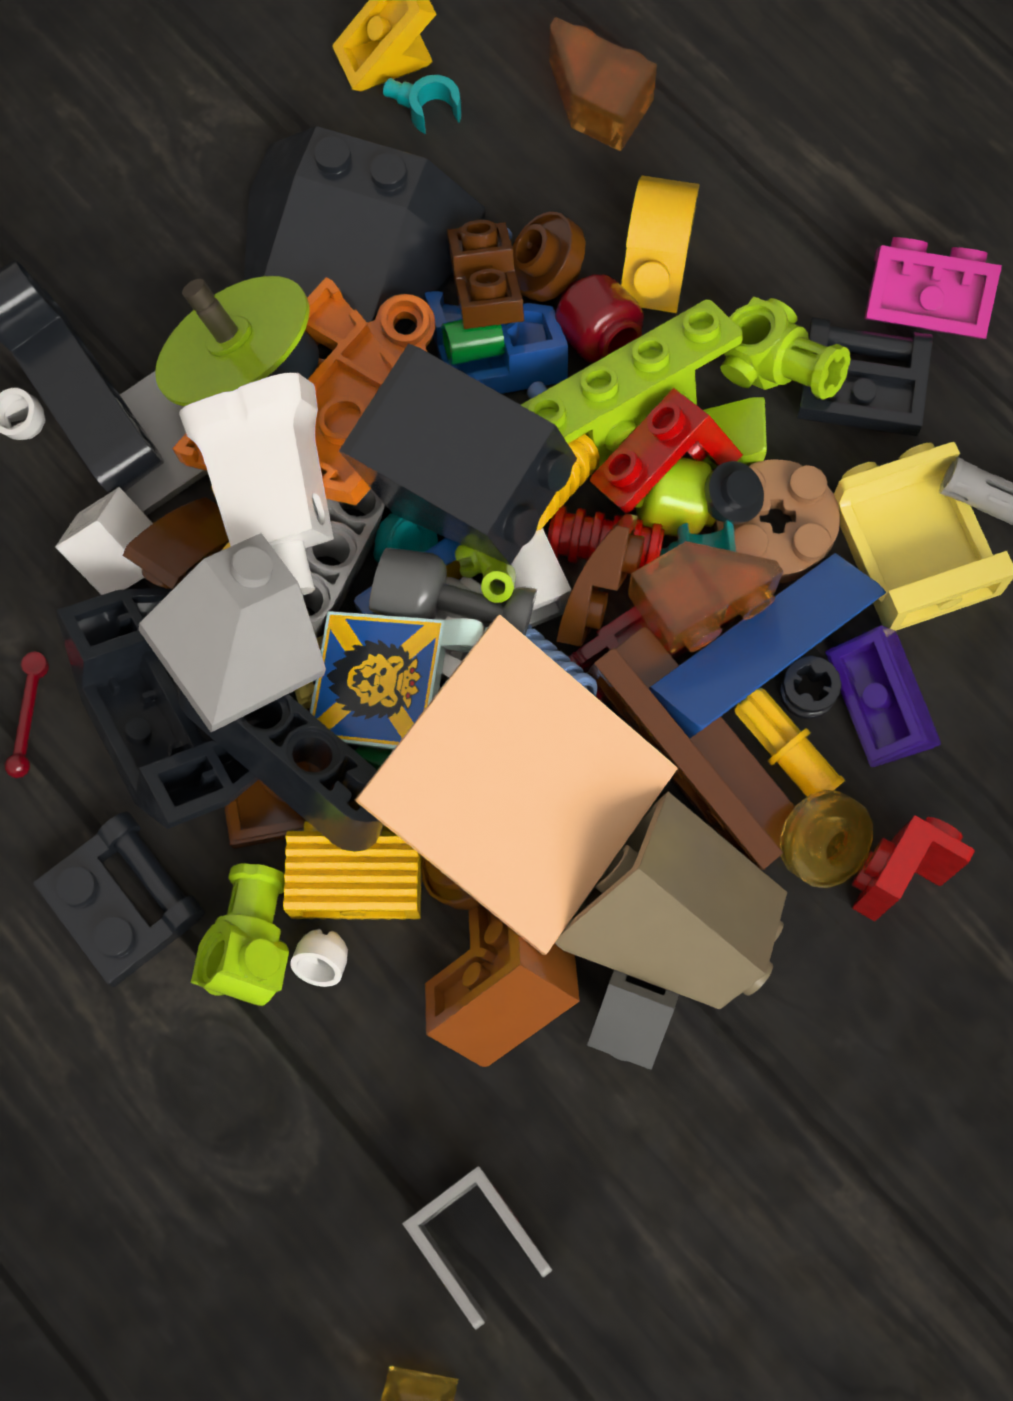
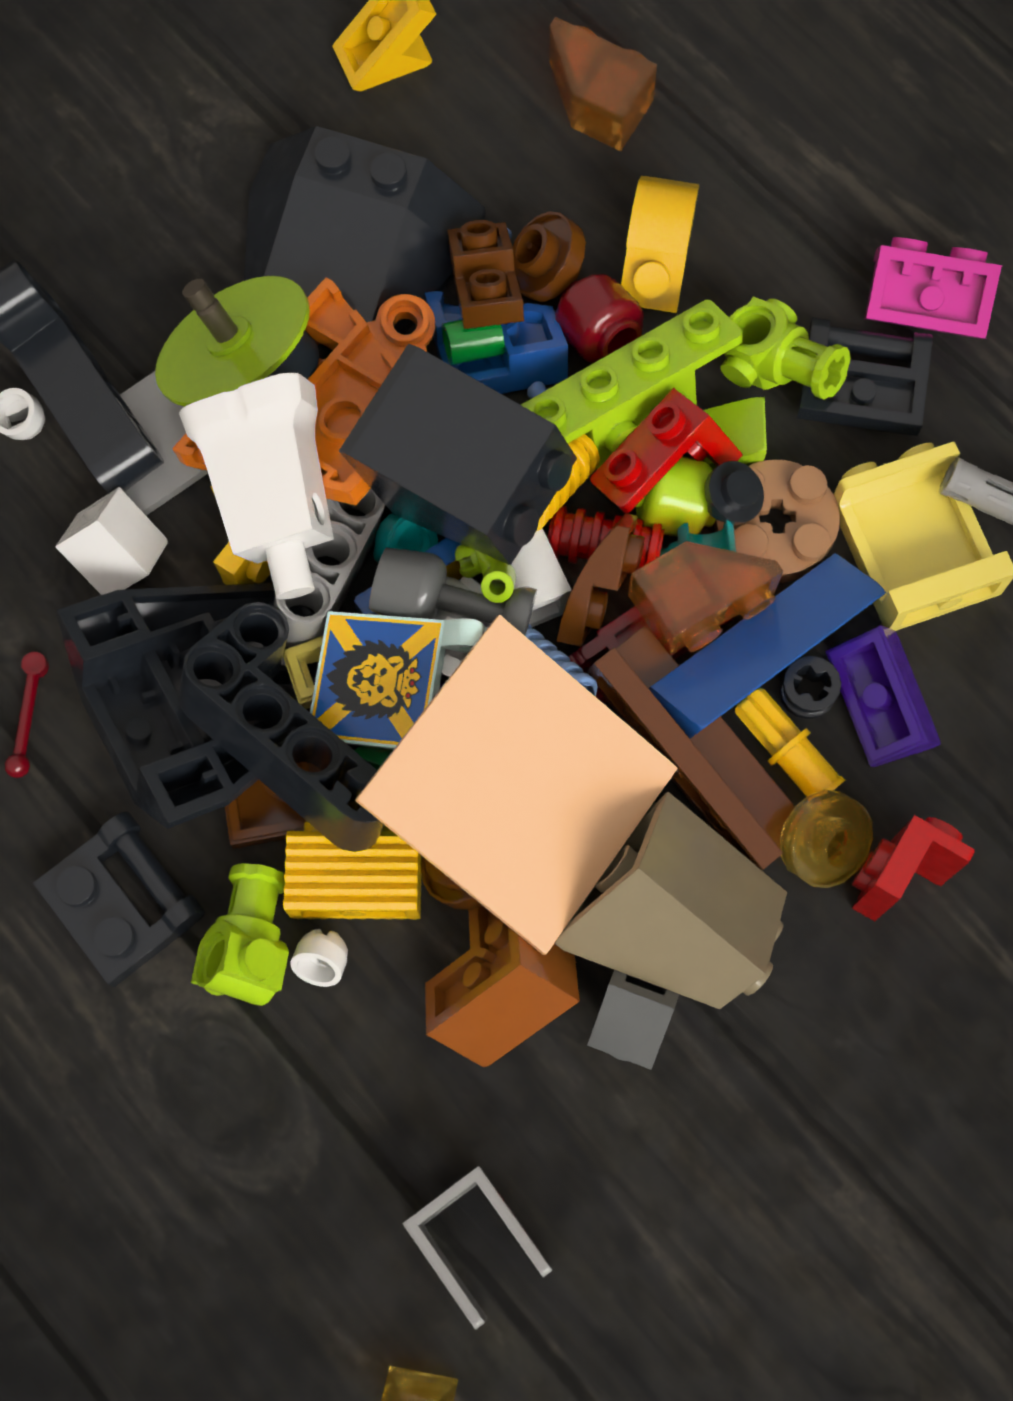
(178, 542): reddish brown slope -> none
(235, 633): light grey slope -> none
(422, 91): teal piece -> none

